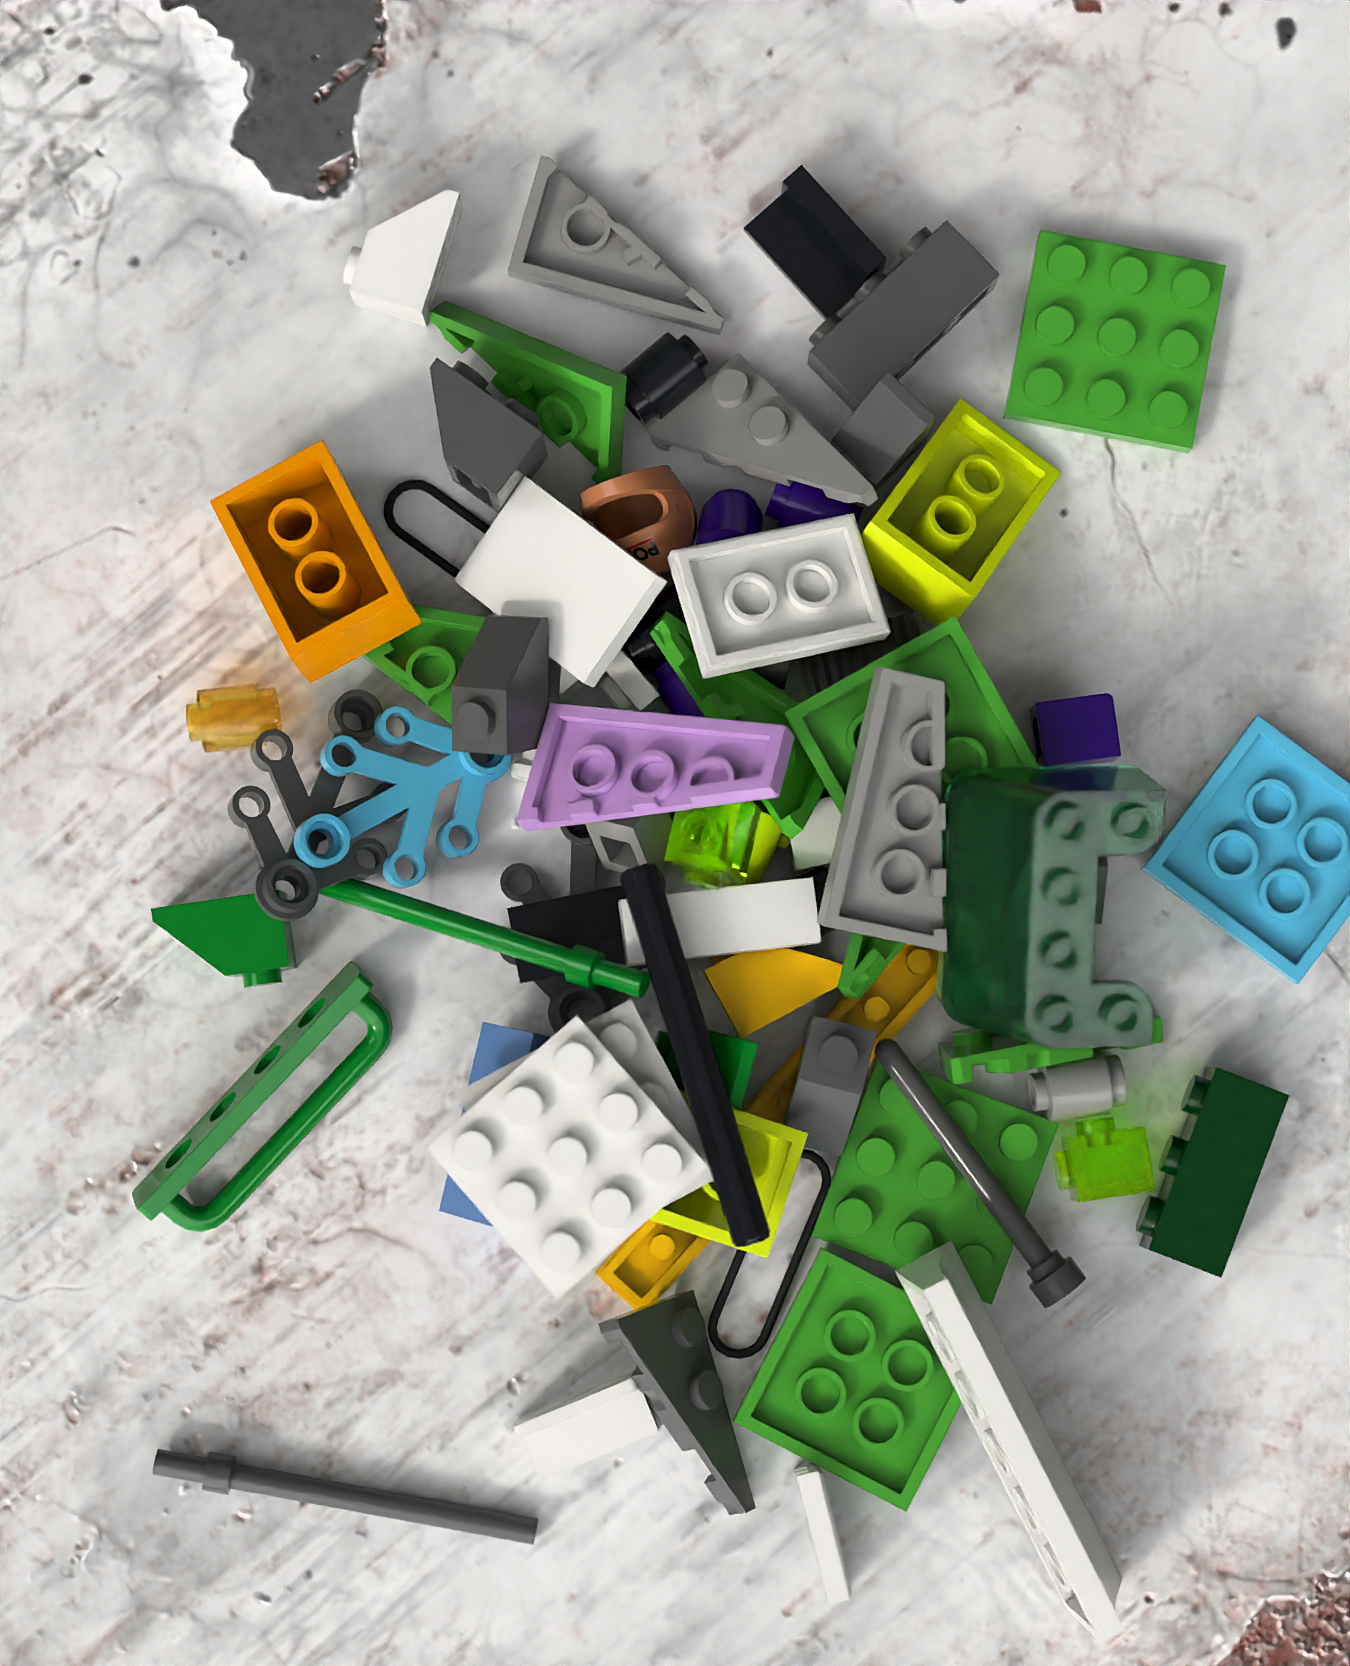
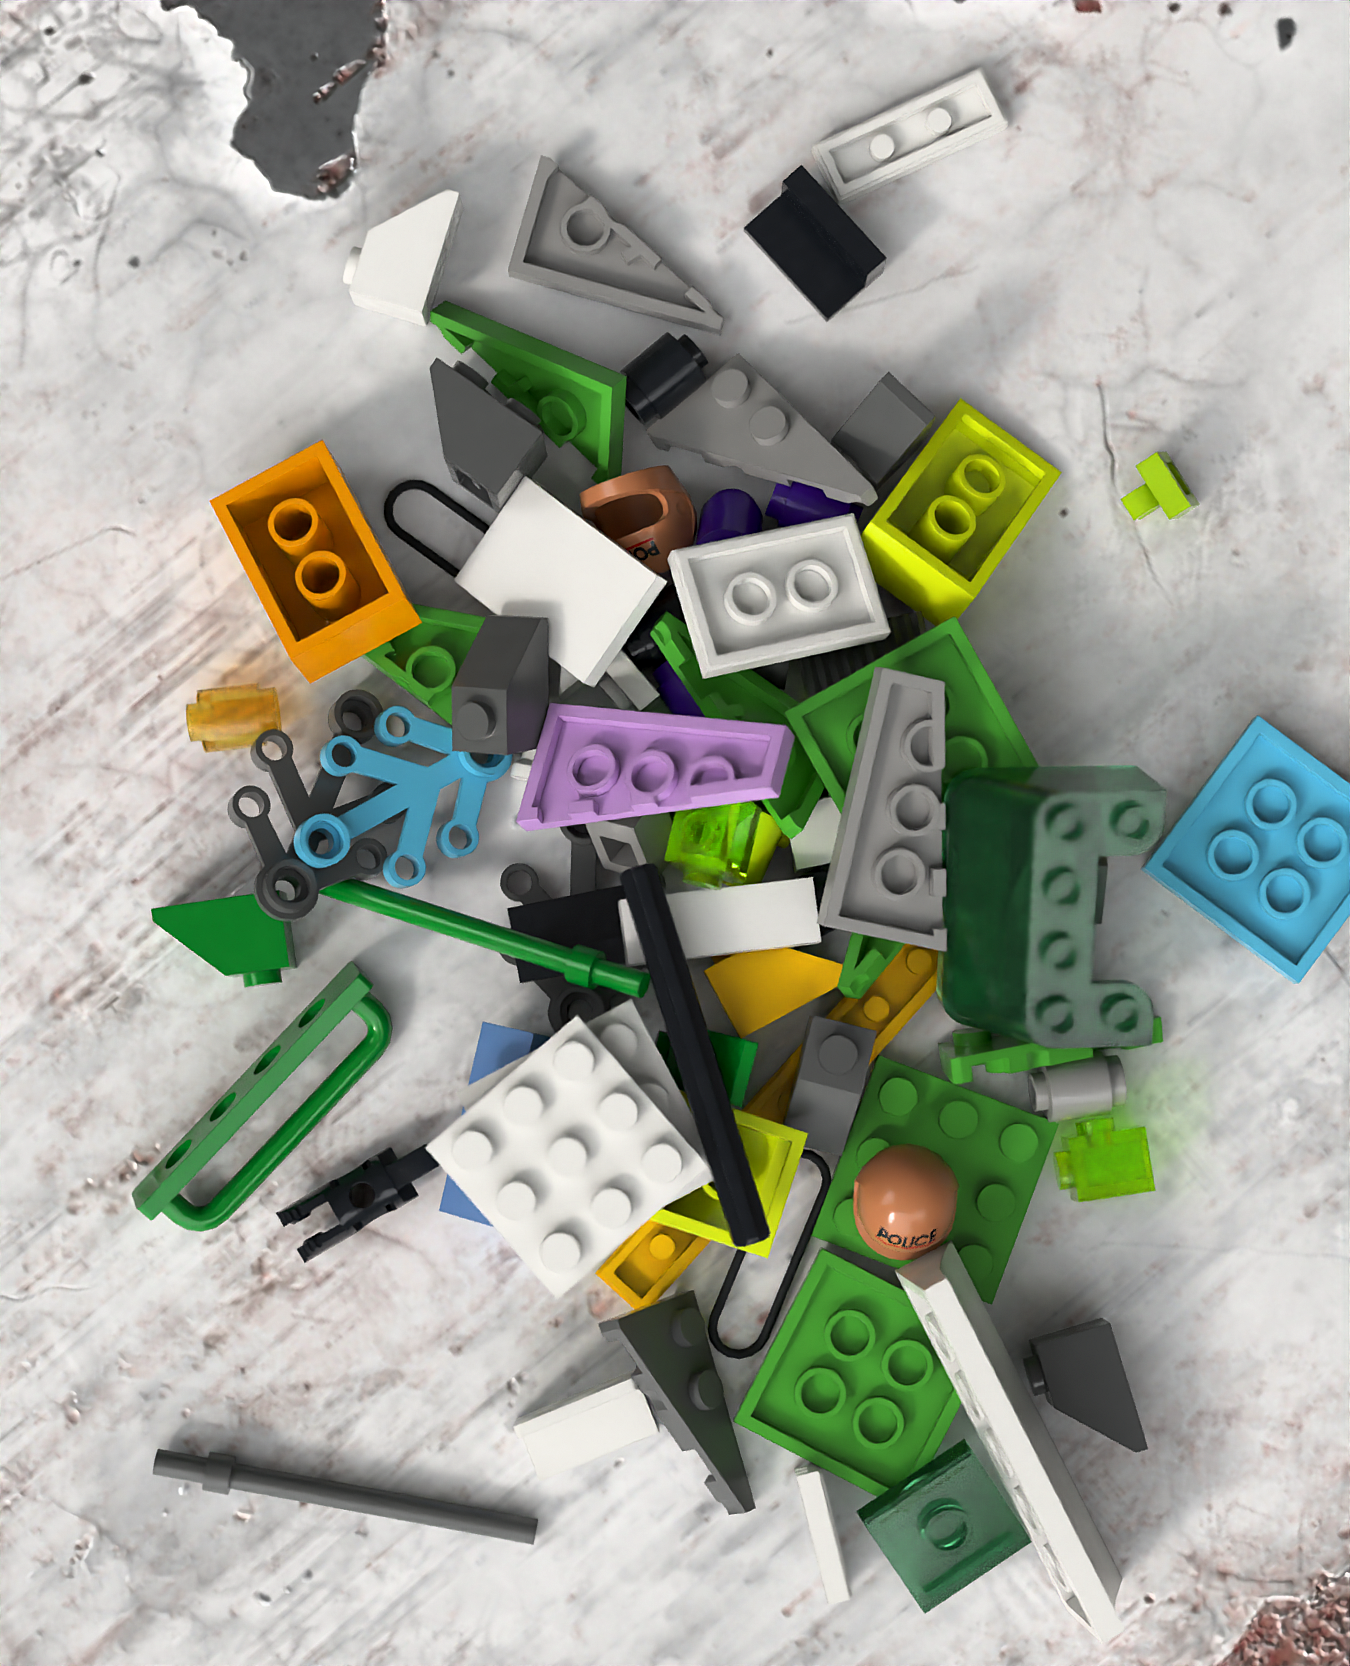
(392, 1187): none -> black hinge
(901, 313): dark grey brick -> none
(905, 1201): none -> nougat helmet
(909, 136): none -> white tile
(944, 1526): none -> clear green tile
(1050, 1272): dark grey piece -> none
(1075, 731): dark purple panel -> none
(1086, 1380): none -> dark grey slope
(1114, 341): bright green plate -> none
(1162, 489): none -> lime tile
(1211, 1169): dark green brick -> none

